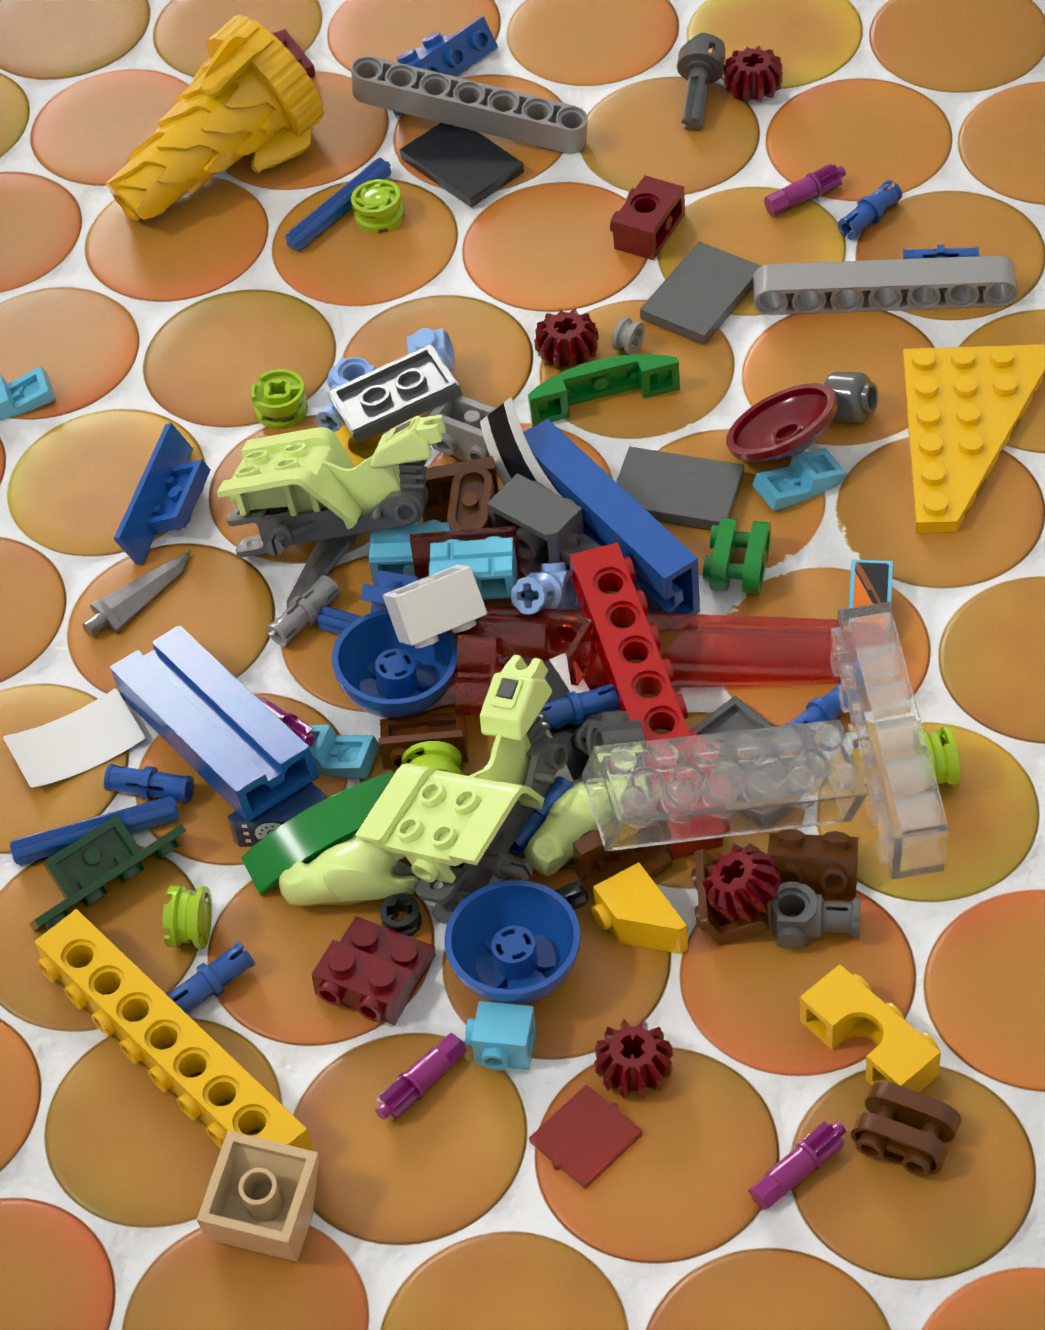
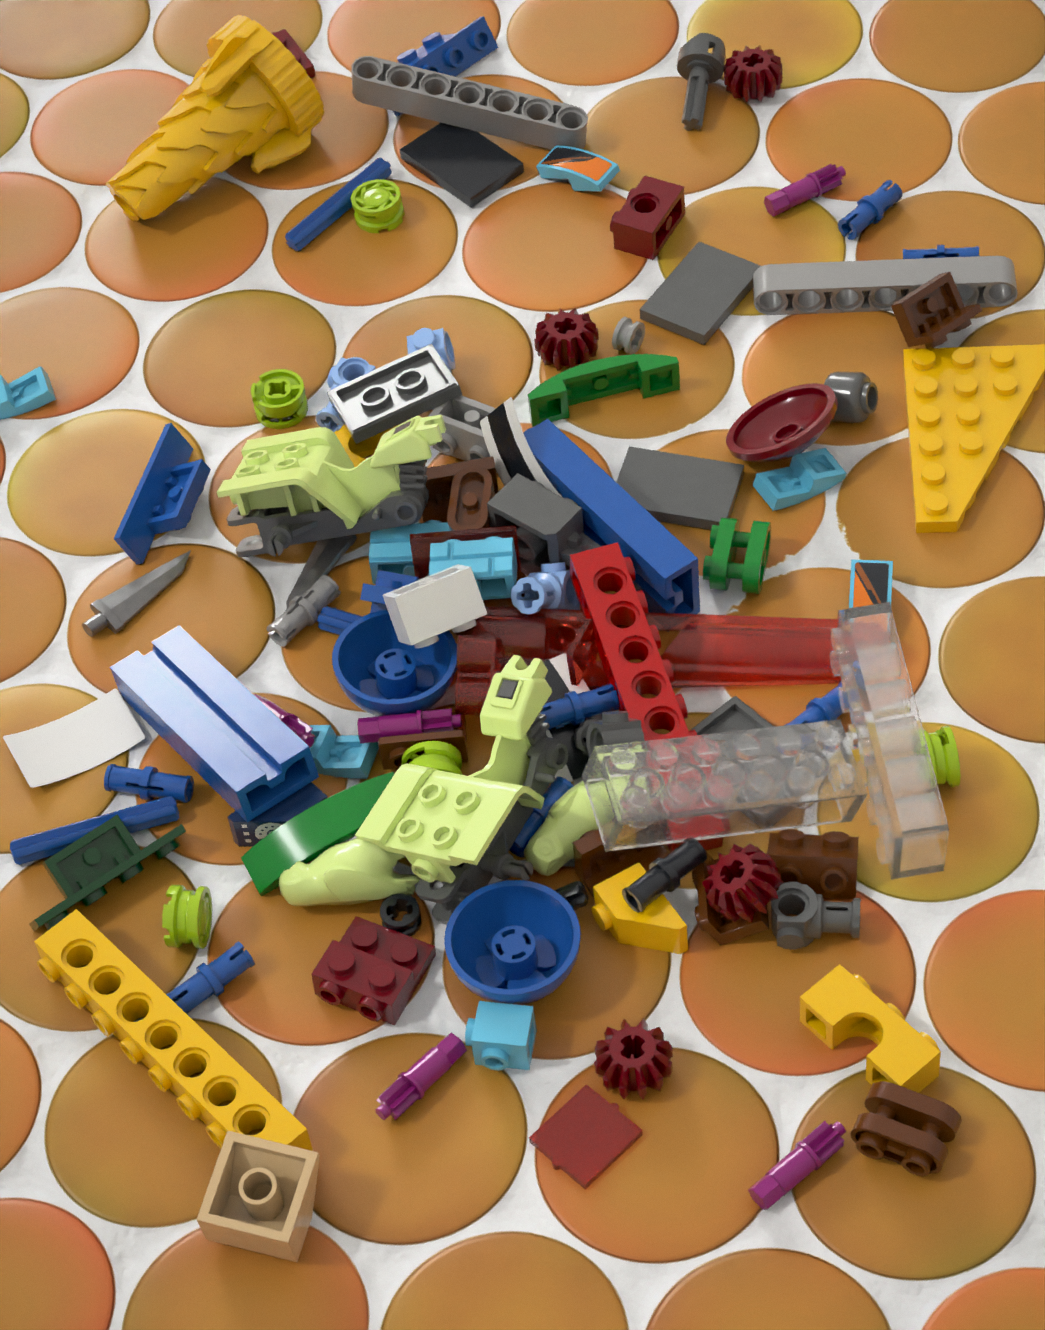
(373, 728): none -> magenta piece
(581, 167): none -> slope
(664, 875): none -> black pin
(933, 312): none -> reddish brown bracket

